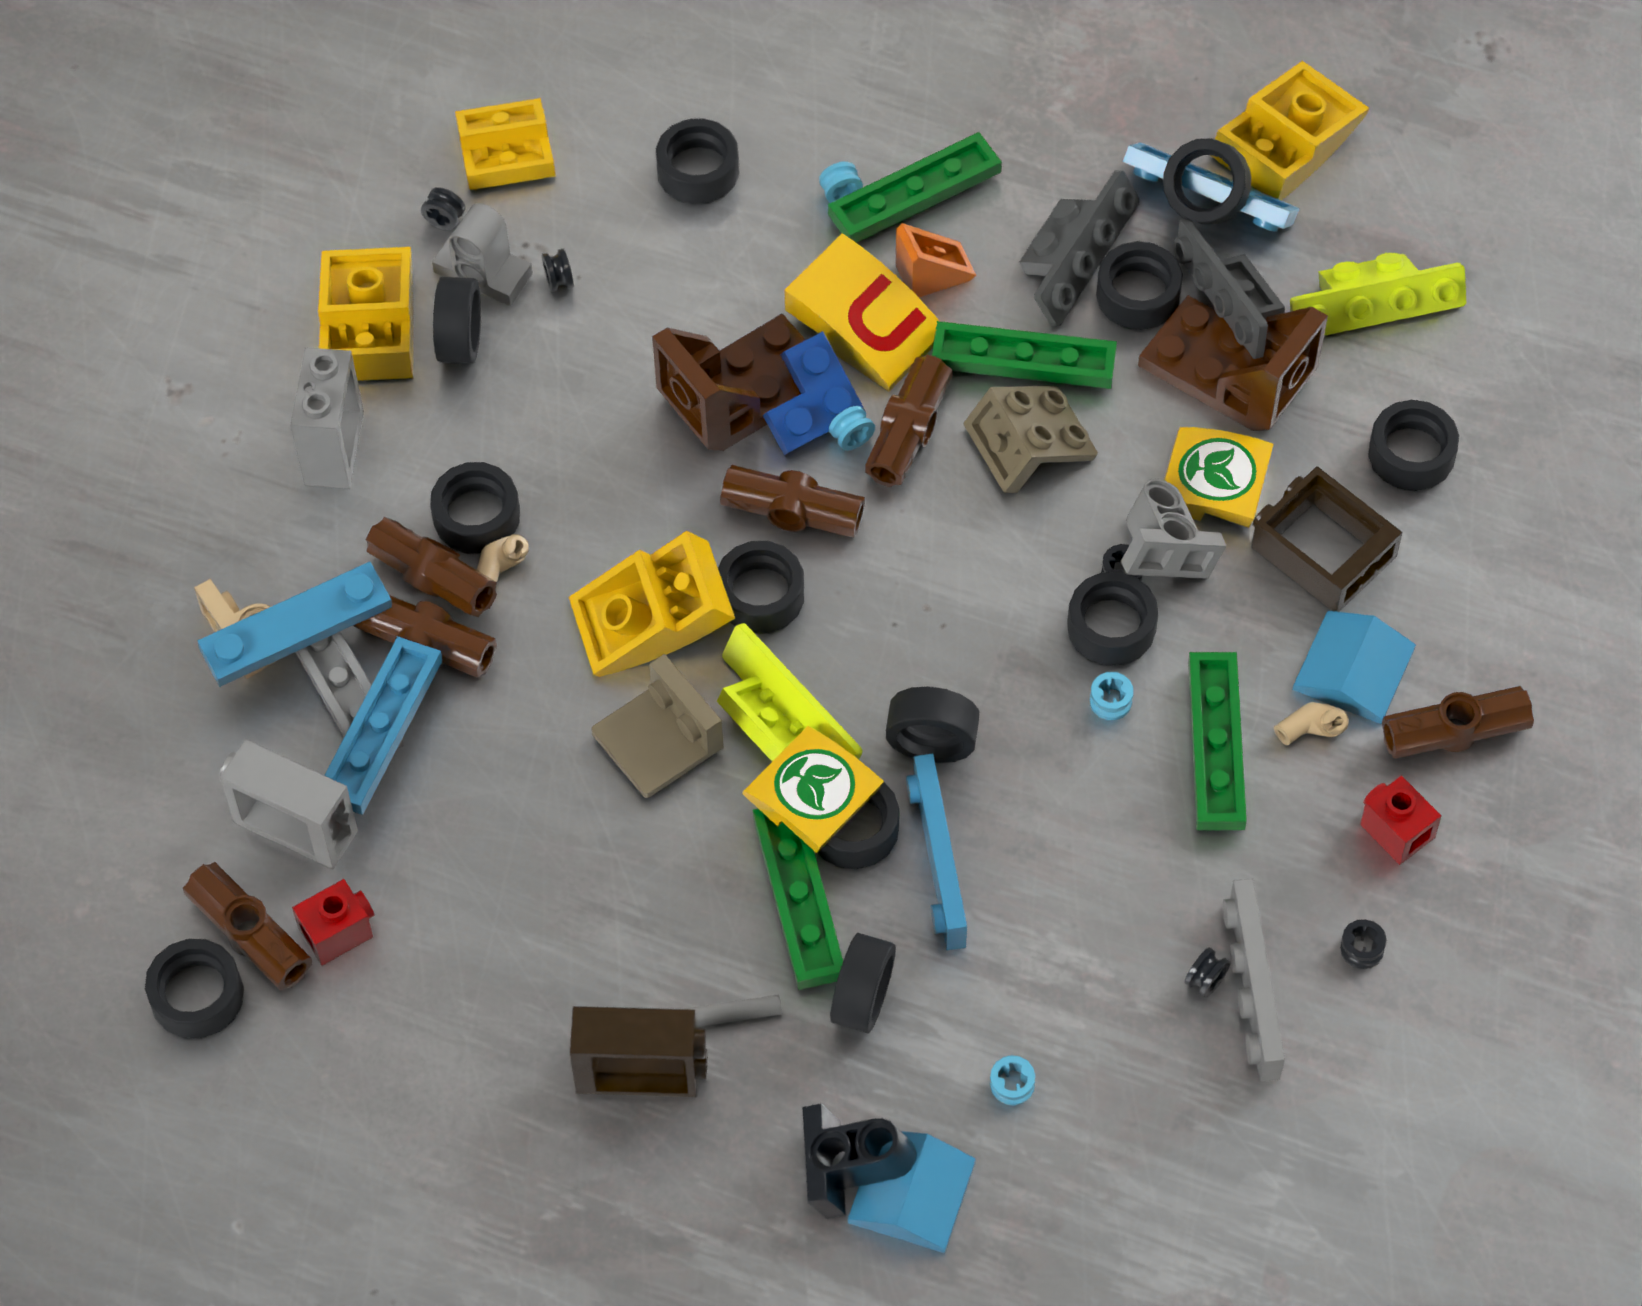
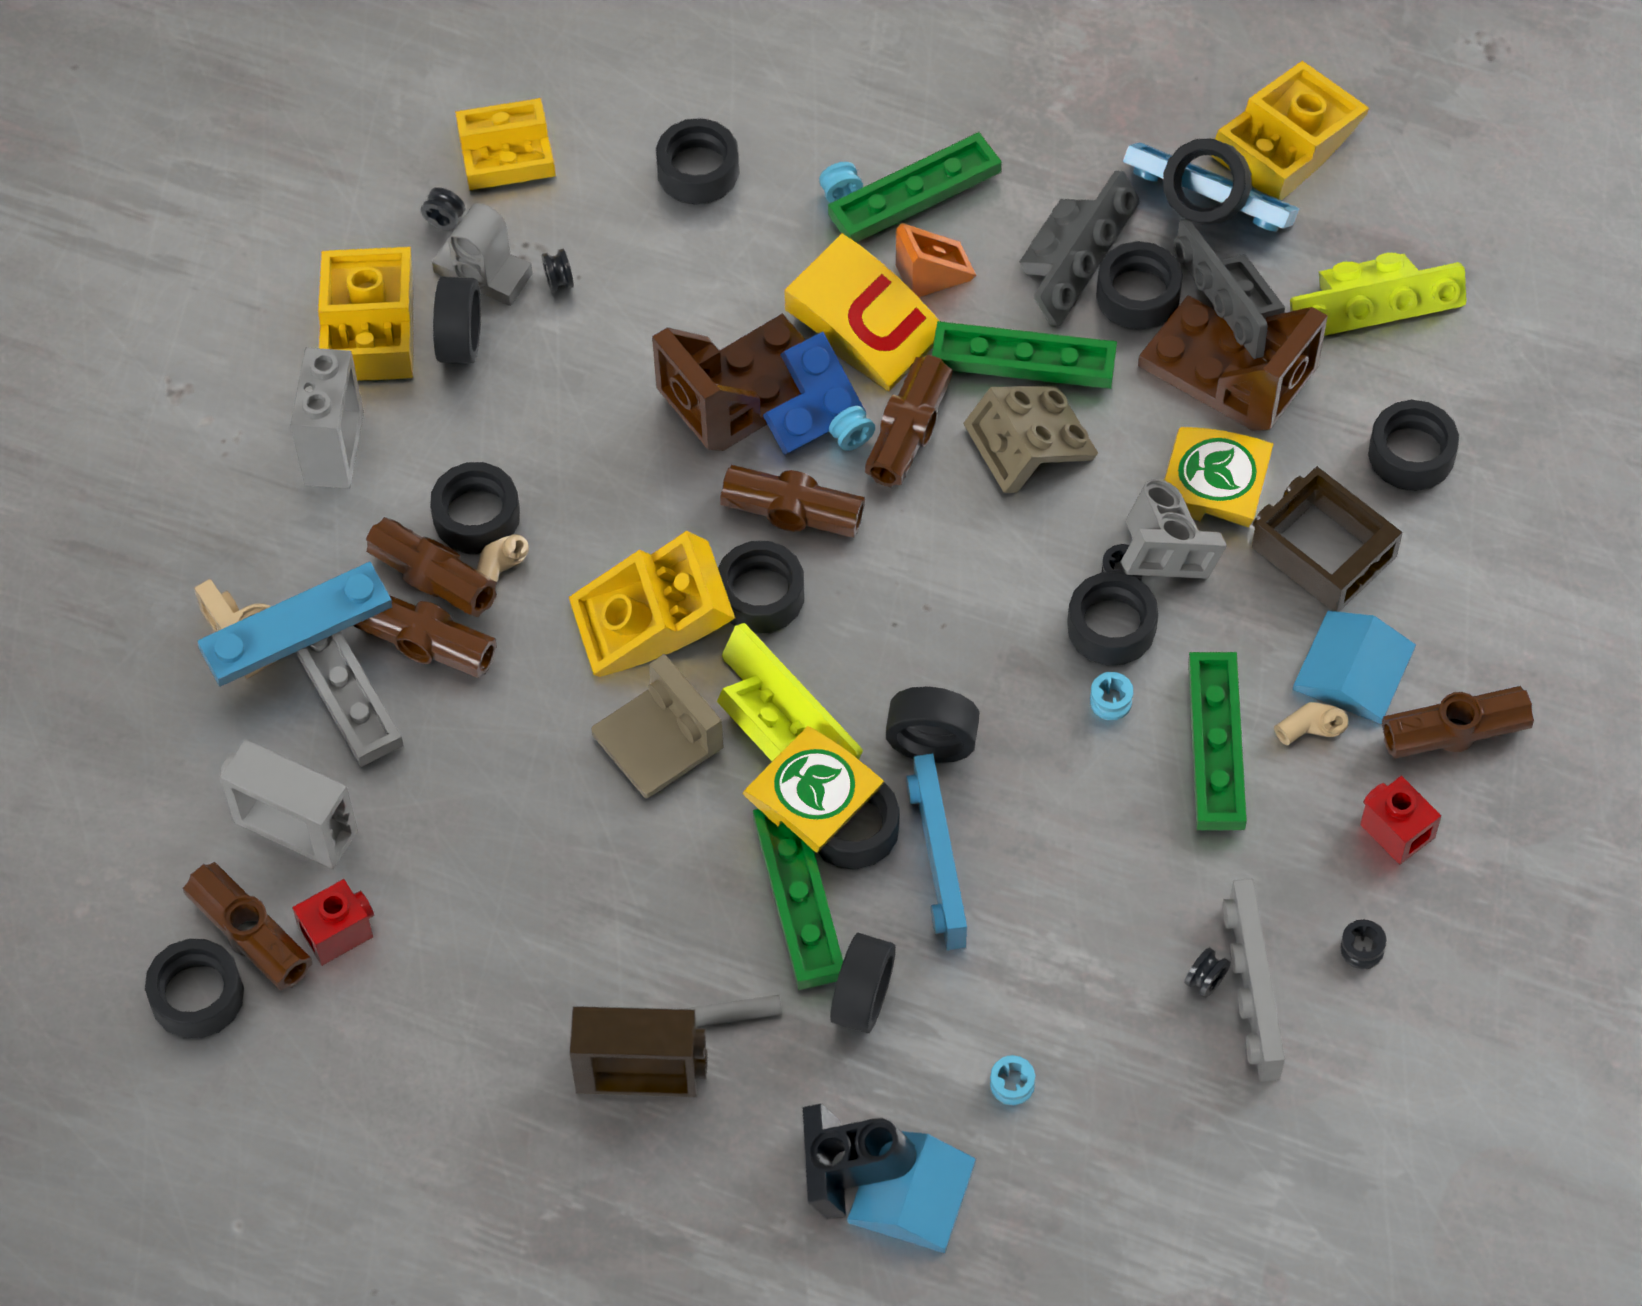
(383, 719): dark azure plate -> none

